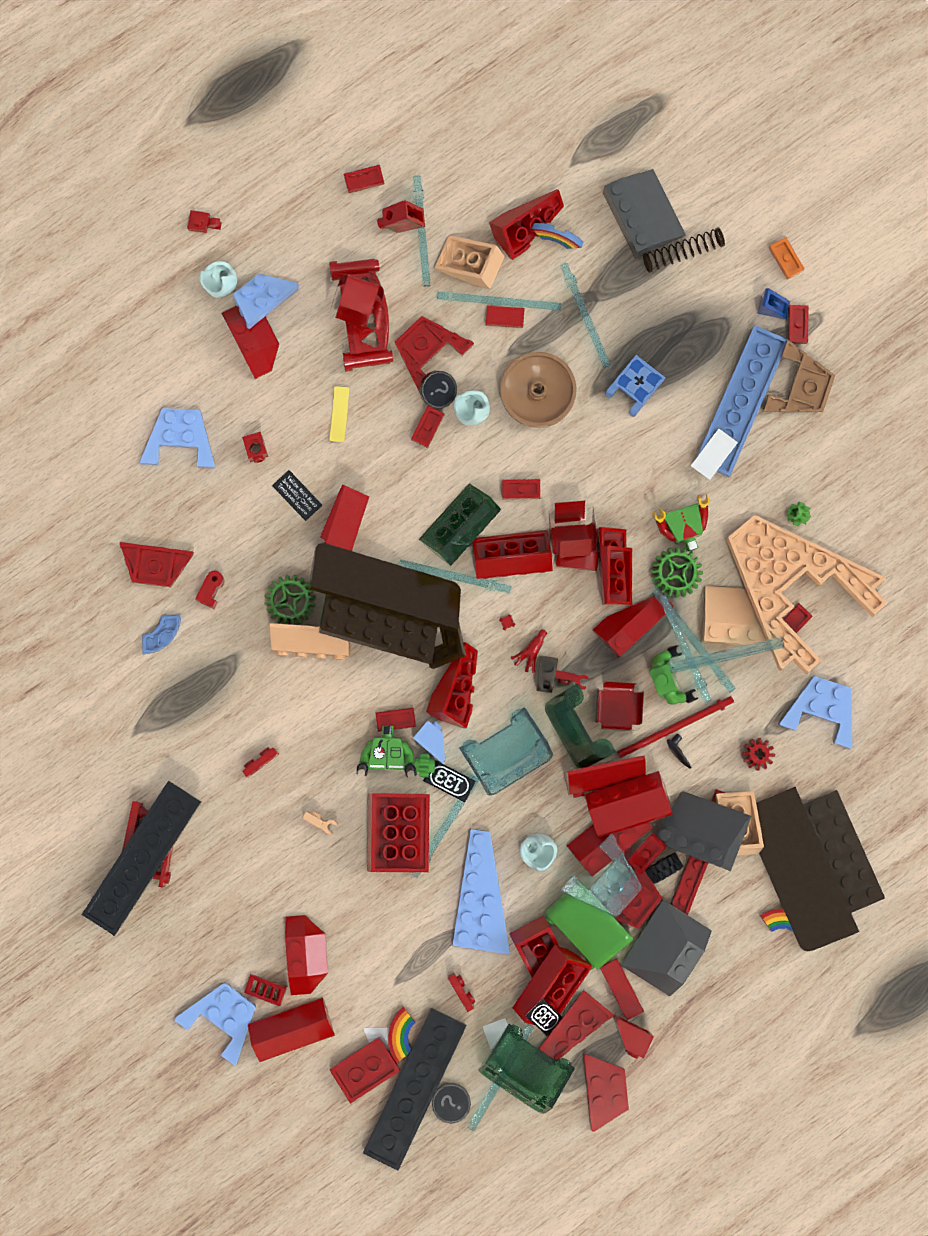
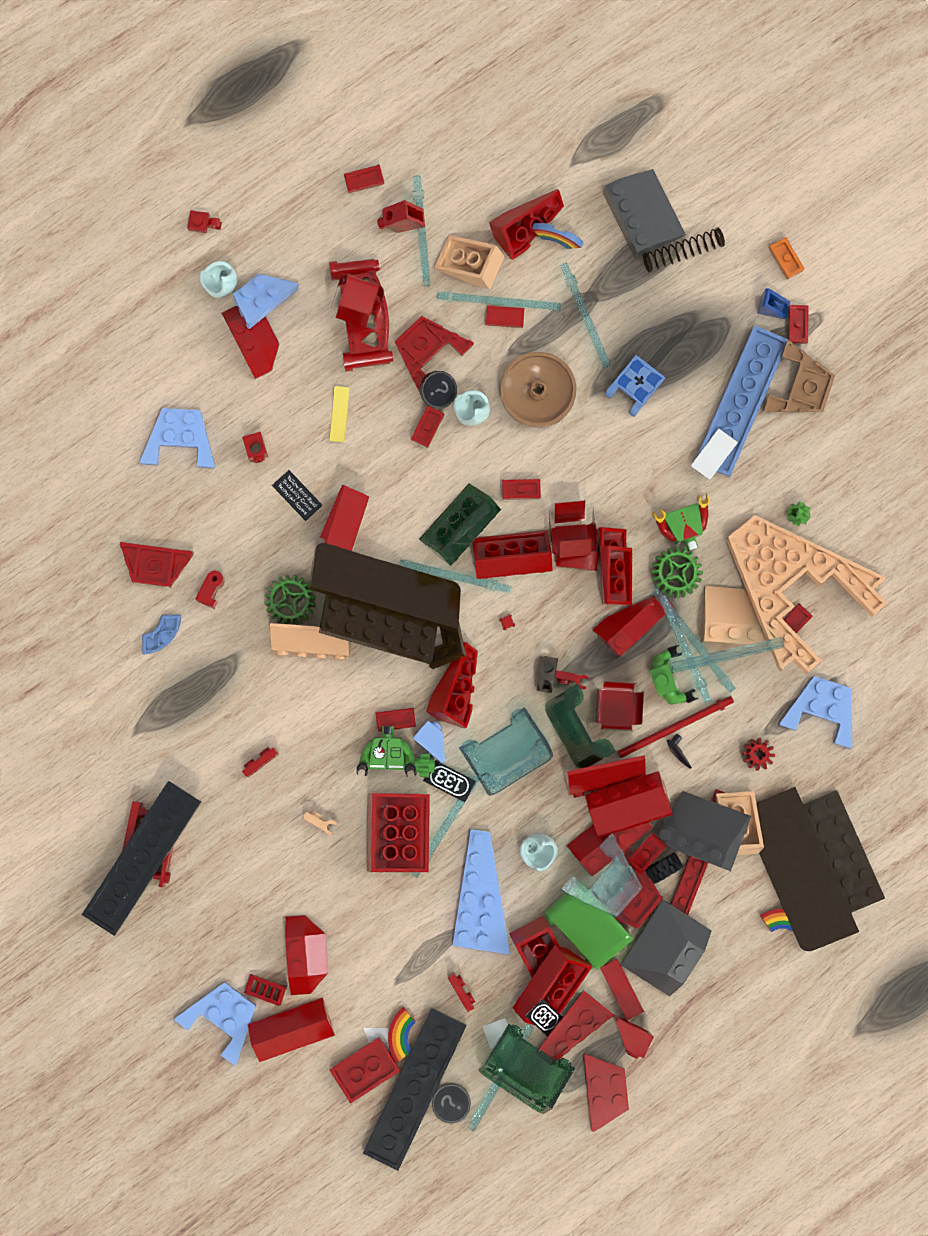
(531, 651): red piece -> none

